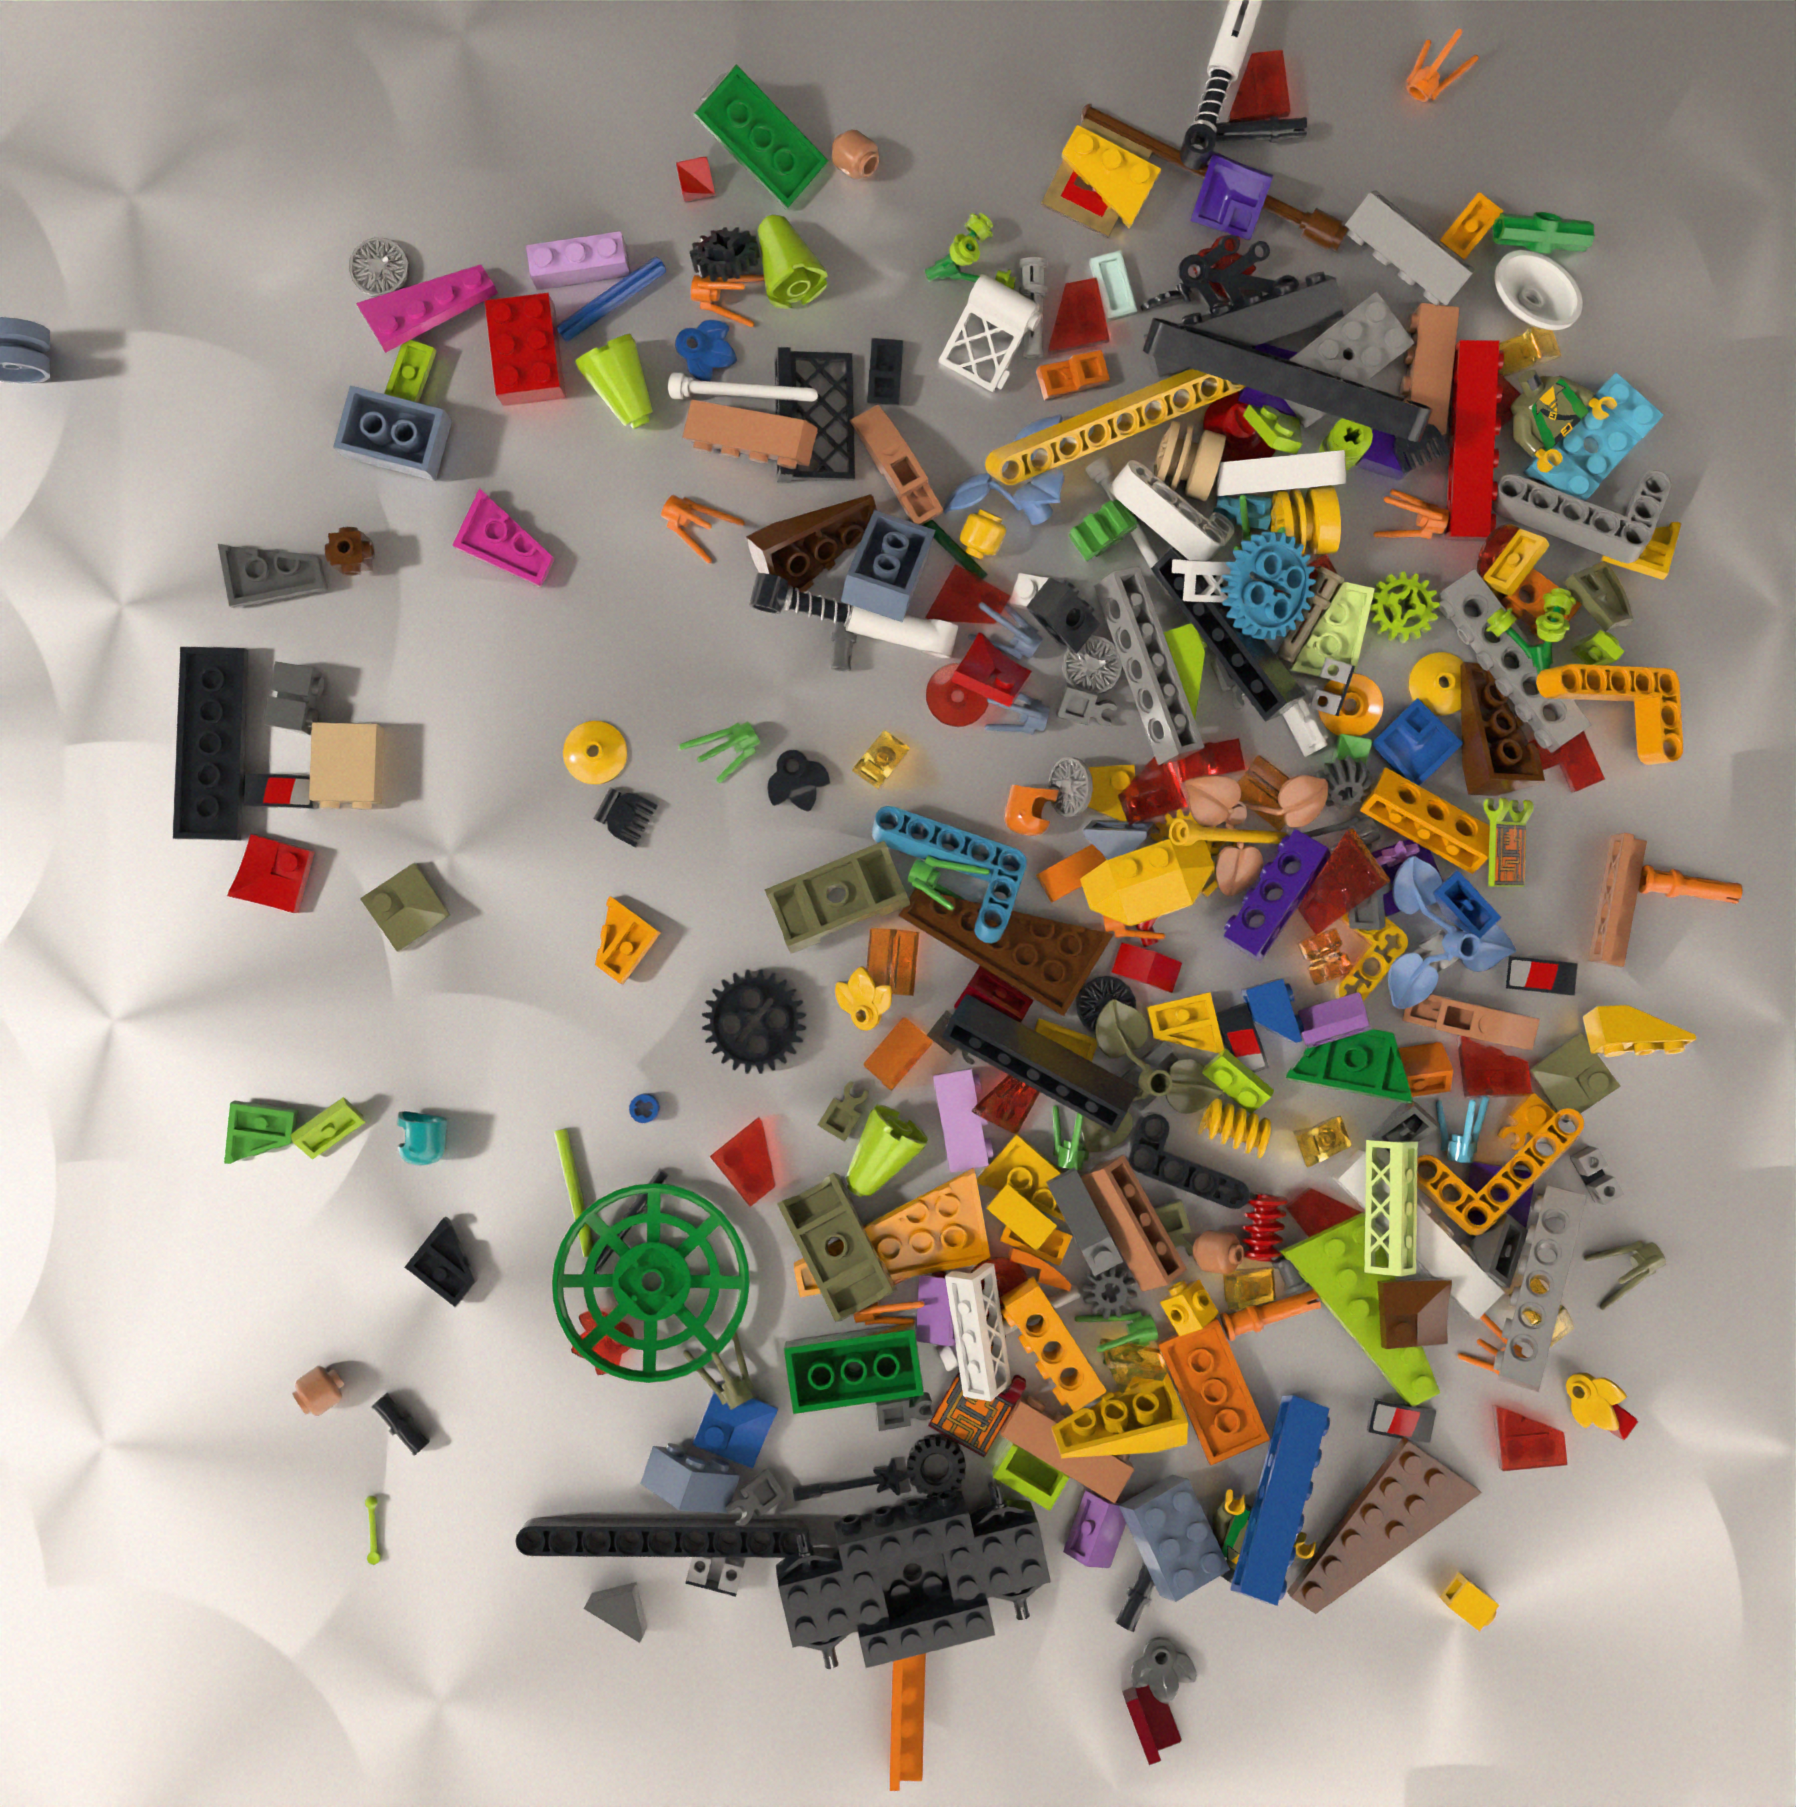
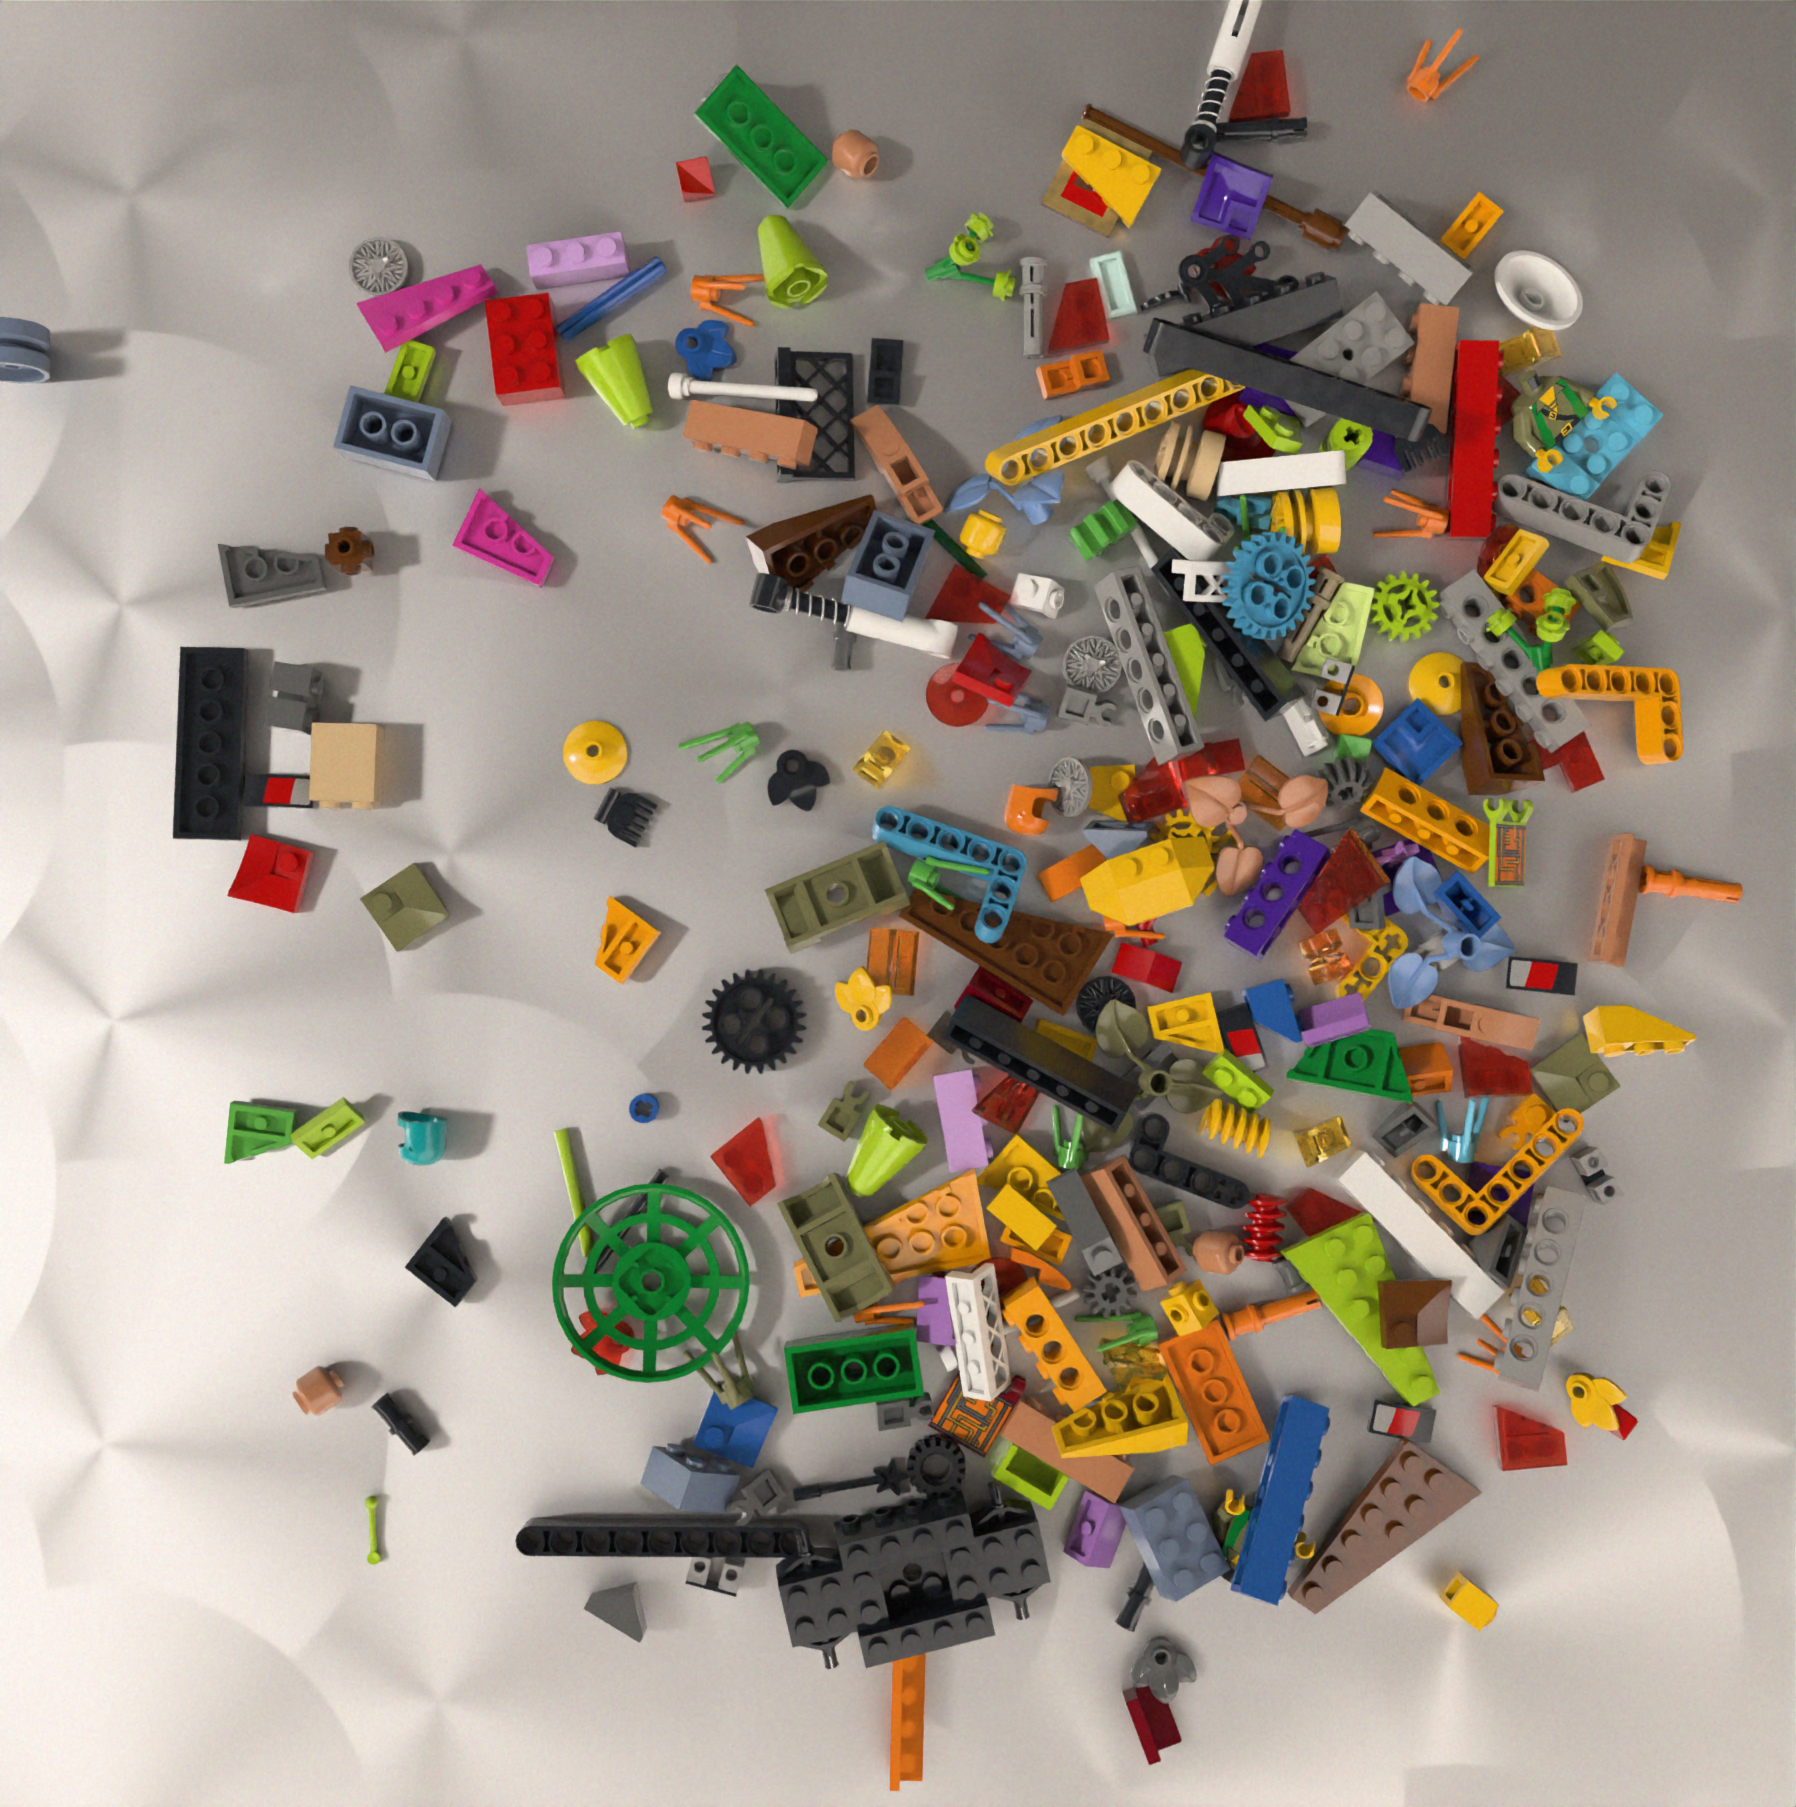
(725, 254): black gear -> none
(1003, 309): white piece -> none
(1064, 614): black brick -> none
(1186, 832): yellow piece -> none
(1249, 1287): clear yellow slope -> none
(1402, 1208): yellowish green fence -> none
(1543, 232): green piece -> none
(1645, 1262): olive plant -> none

